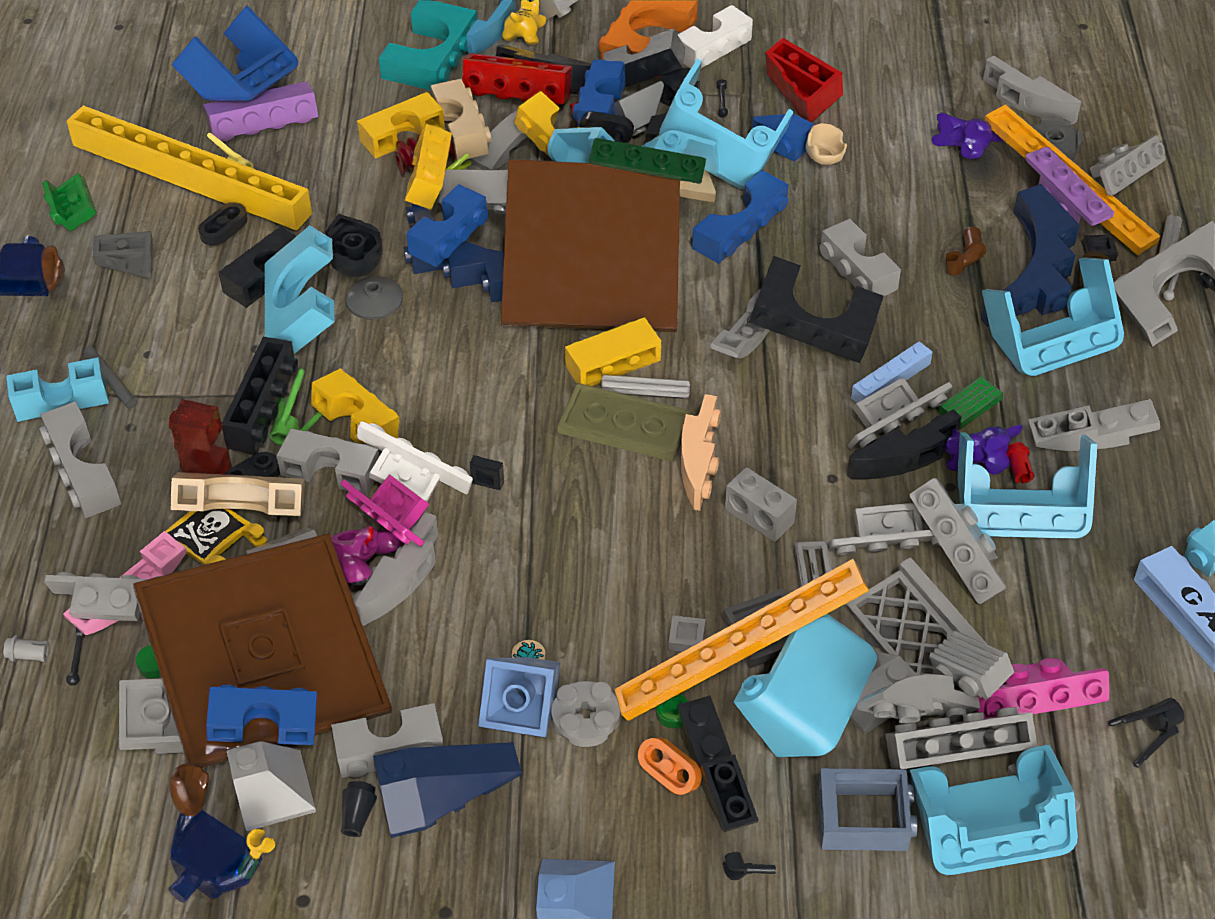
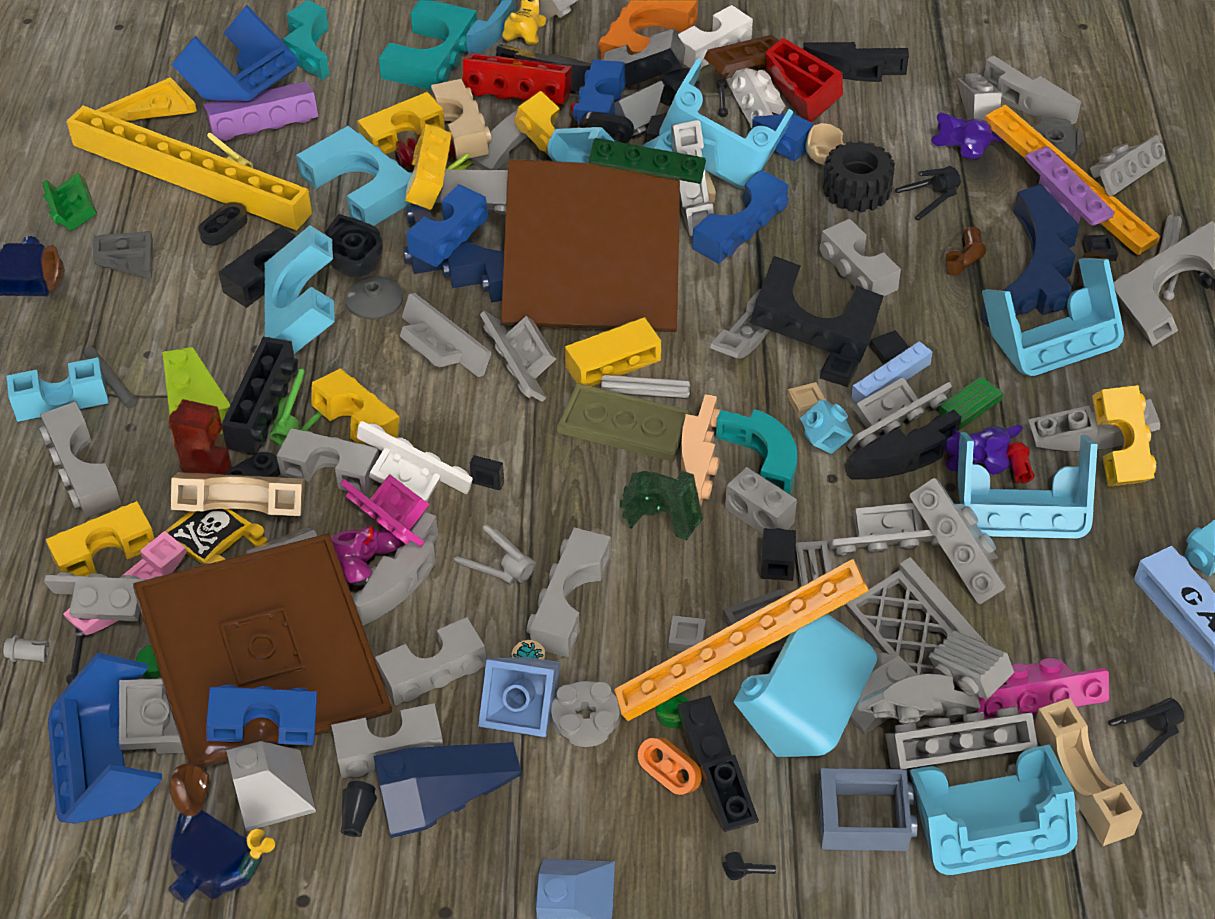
(85, 745): none -> blue windscreen
(122, 528): none -> yellow arch
(157, 100): none -> yellow wing
(190, 380): none -> lime wedge
(305, 28): none -> teal arch
(351, 152): none -> medium azure arch
(410, 676): none -> light grey arch
(441, 338): none -> light grey bracket
(515, 563): none -> light grey plant
(524, 350): none -> light grey bracket
(581, 561): none -> light grey arch
(655, 492): none -> clear green tile
(694, 197): none -> light grey slope
(740, 55): none -> reddish brown hinge
(755, 93): none -> white bracket
(768, 439): none -> teal arch
(778, 554): none -> black brick
(804, 397): none -> tan tile
(826, 426): none -> medium azure brick
(839, 369): none -> black tile
(858, 176): none -> black tyre
(860, 63): none -> black slope
(888, 346): none -> black tile
(944, 181): none -> black plant
(978, 96): none -> light grey slope
(1105, 805): none -> tan arch
(1125, 410): none -> yellow arch

